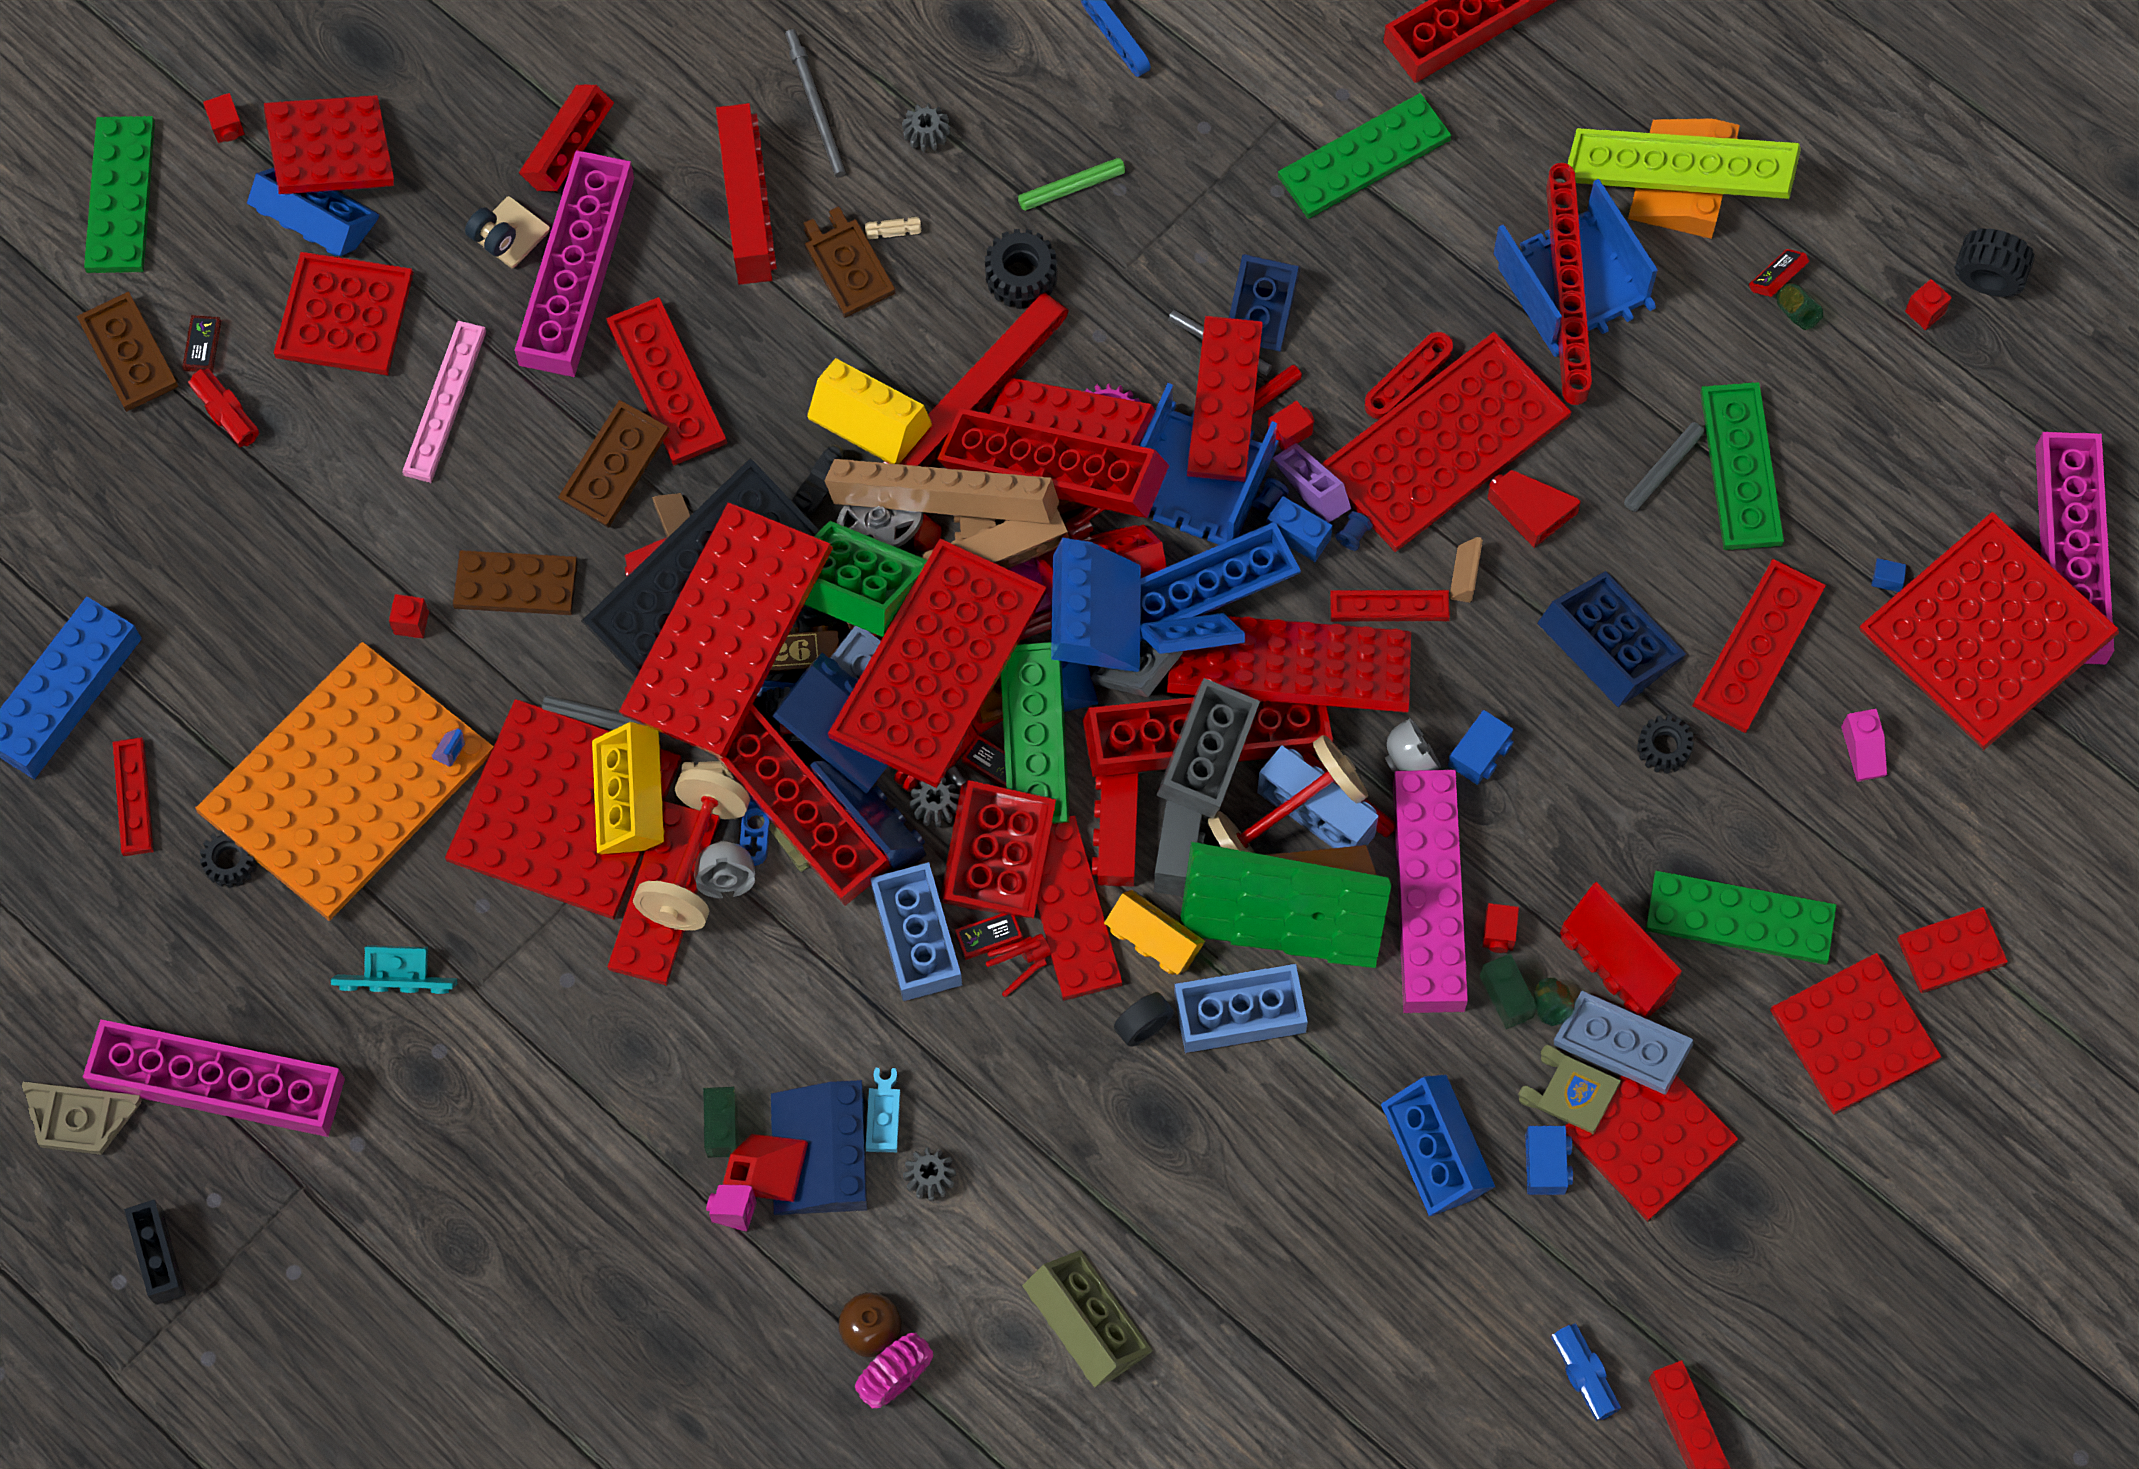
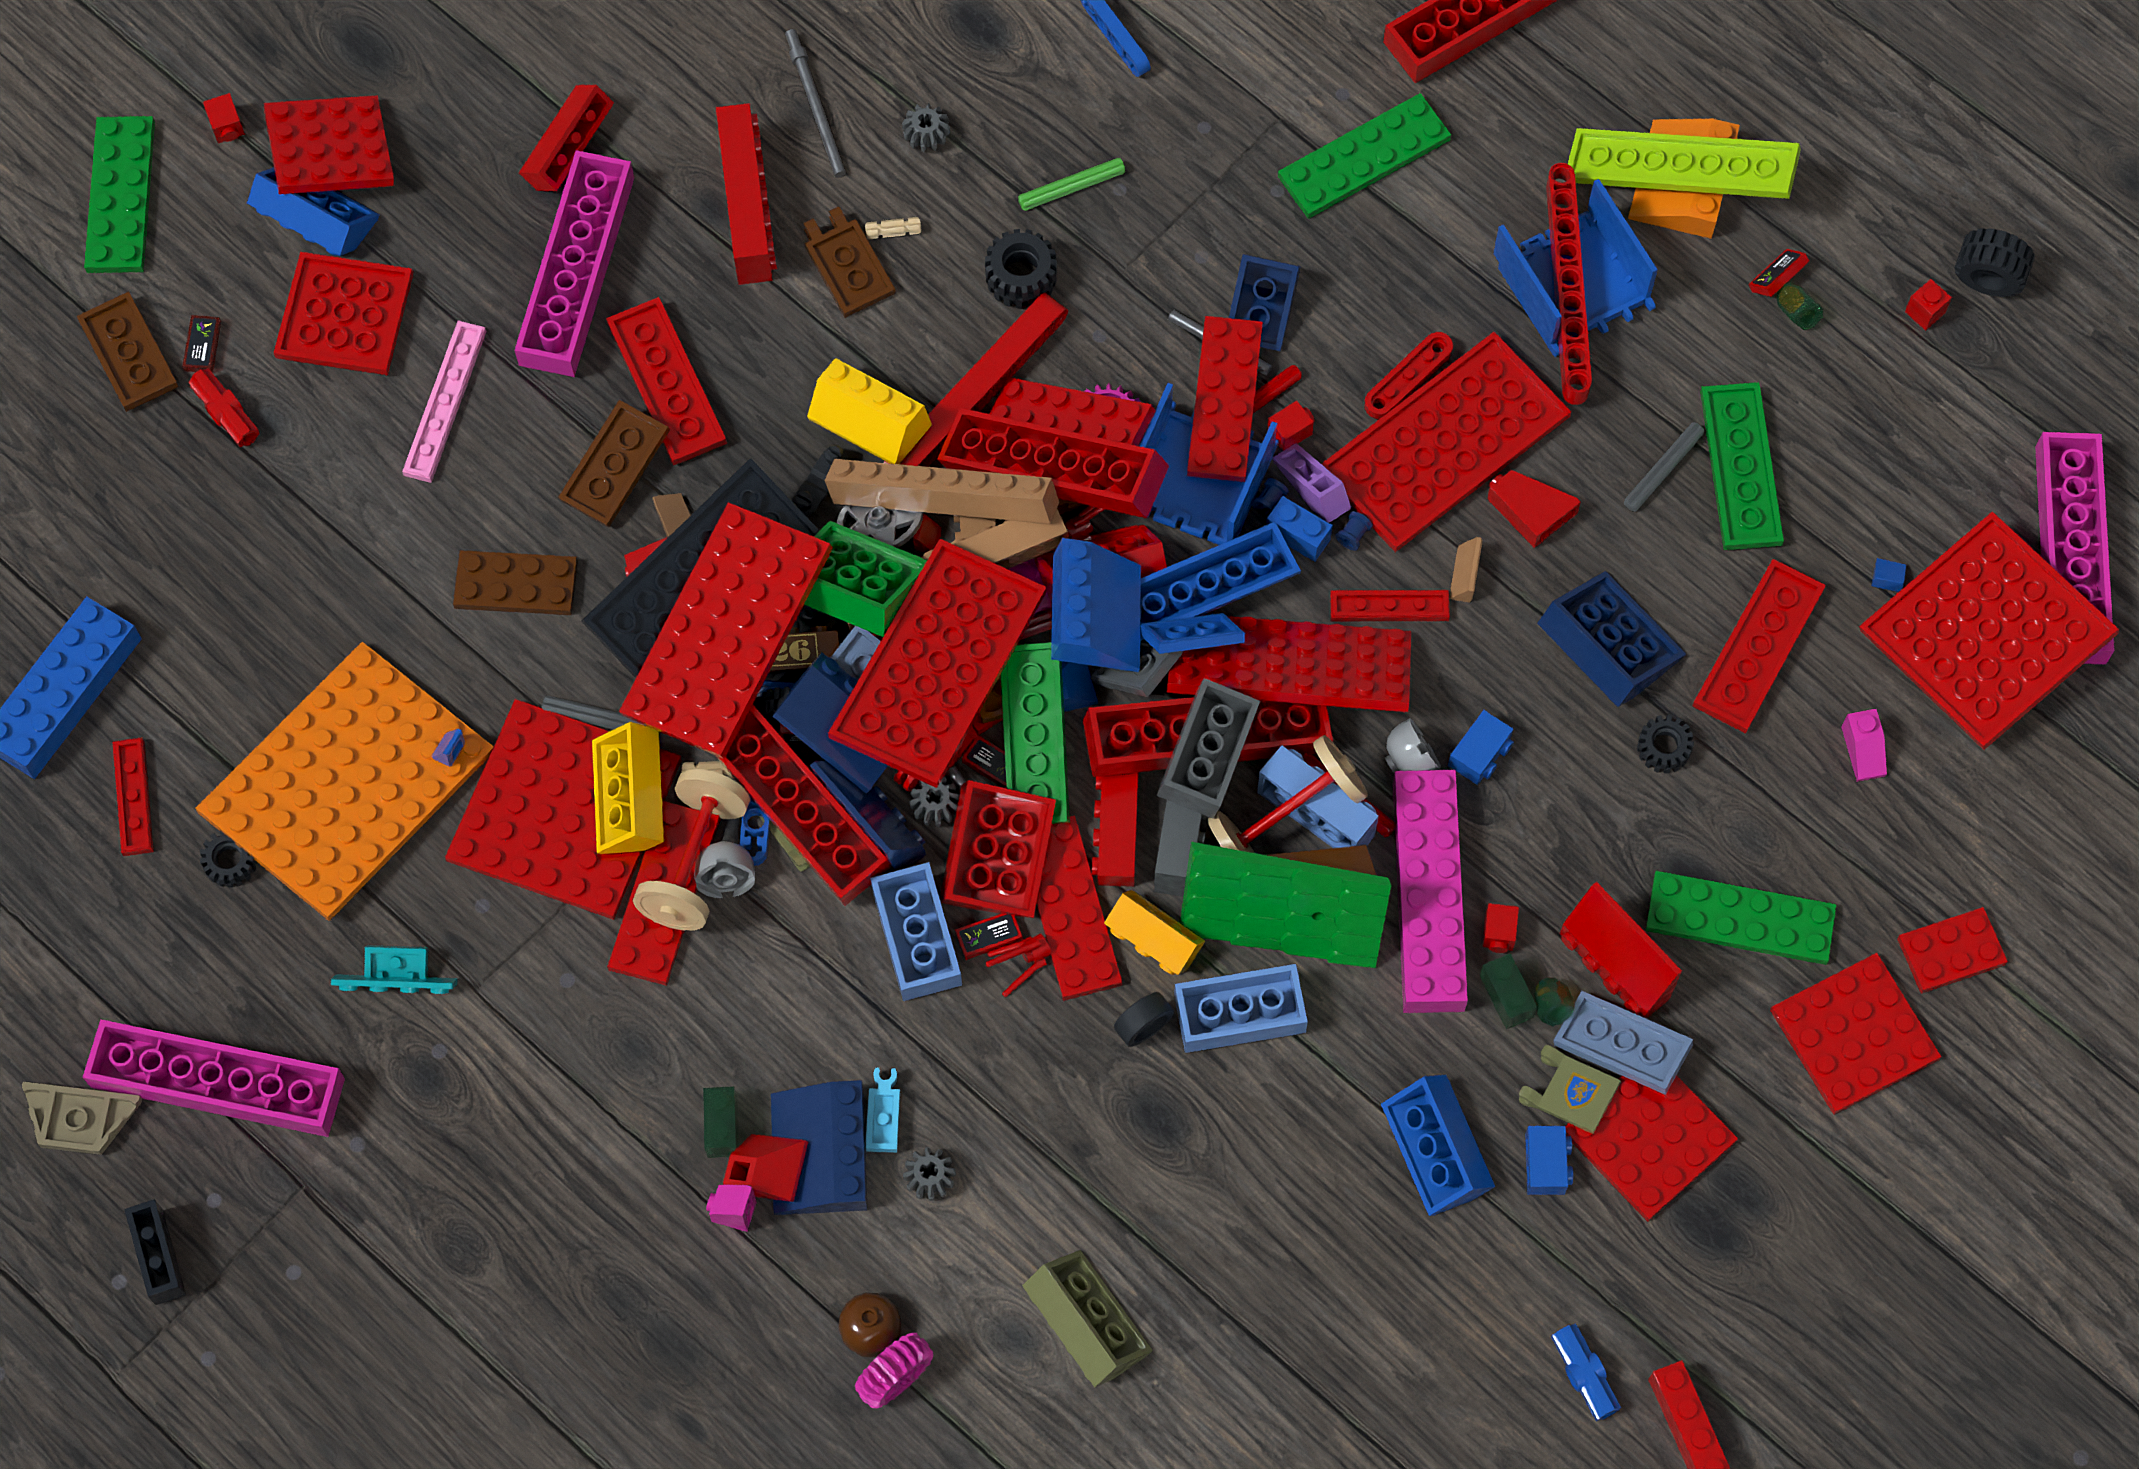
(408, 616): red brick -> none
(507, 231): tan plate -> none

